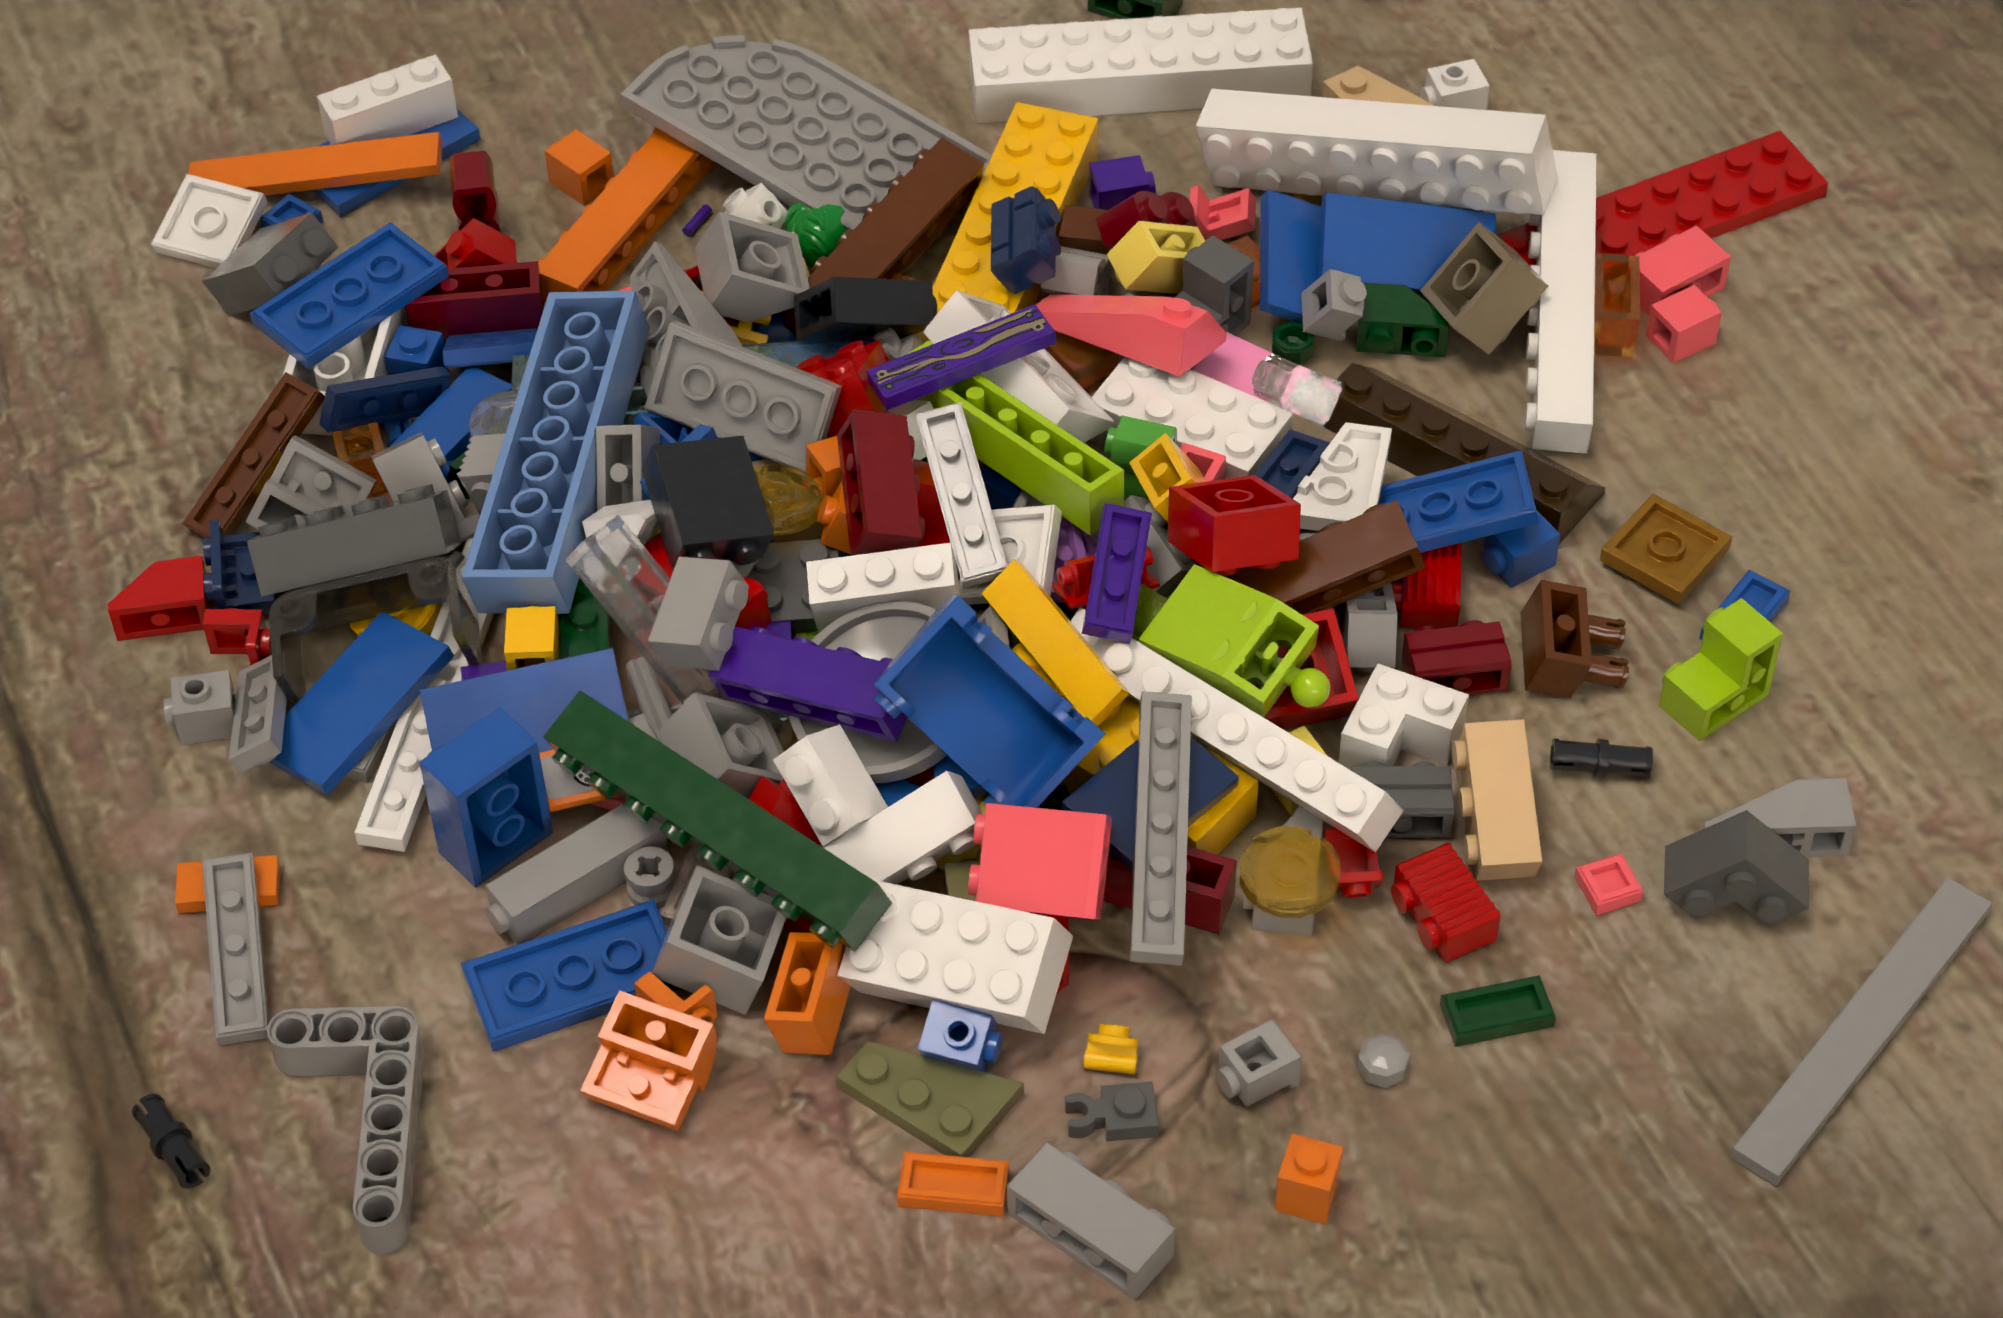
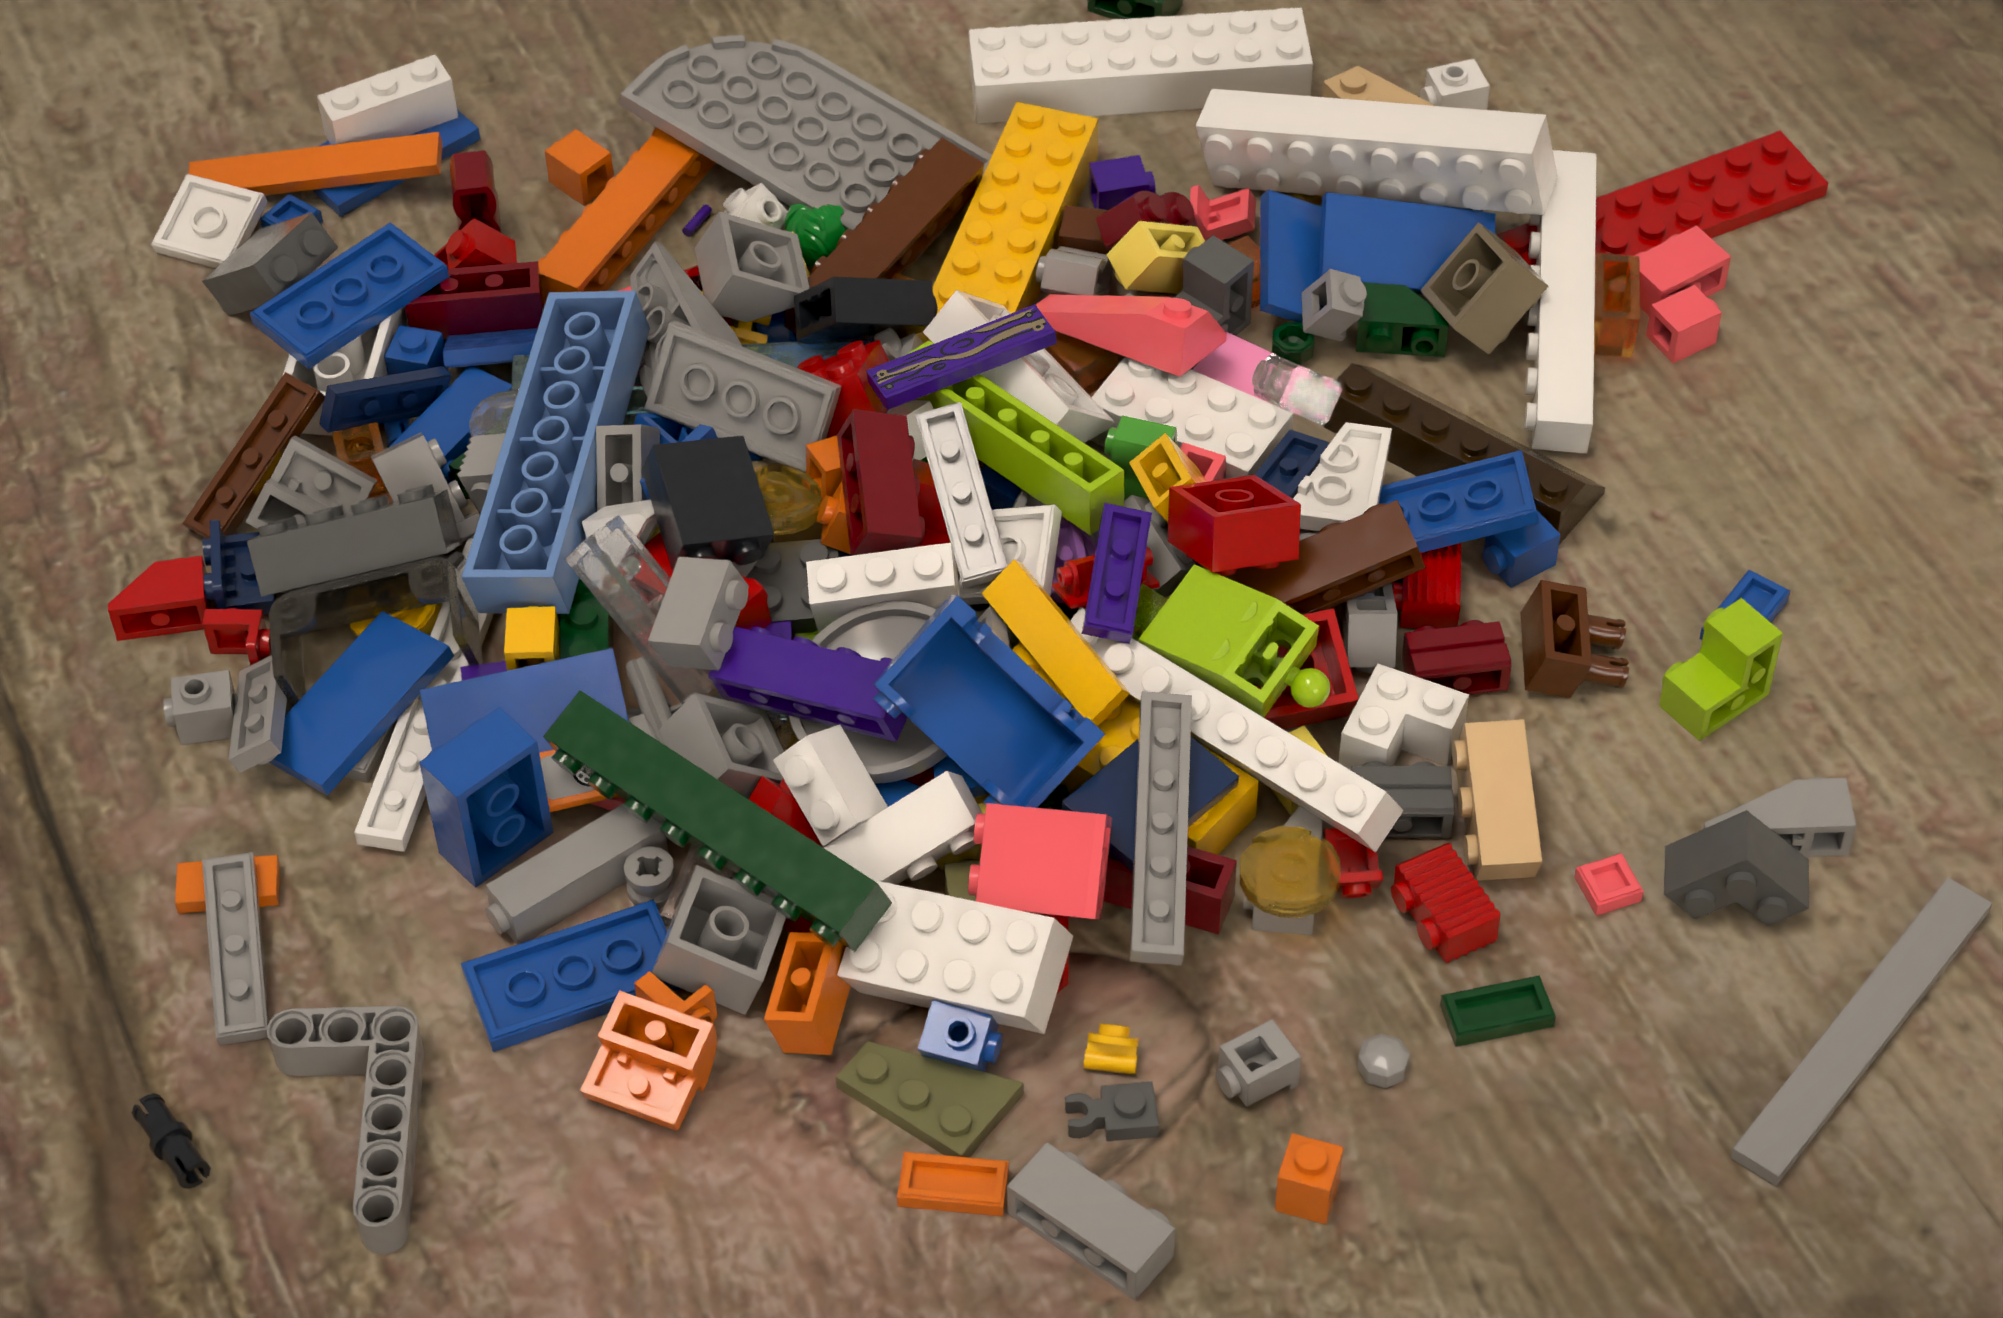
(1024, 239): dark blue brick -> none
(1601, 758): black pin -> none
(1665, 548): pearl gold plate -> none

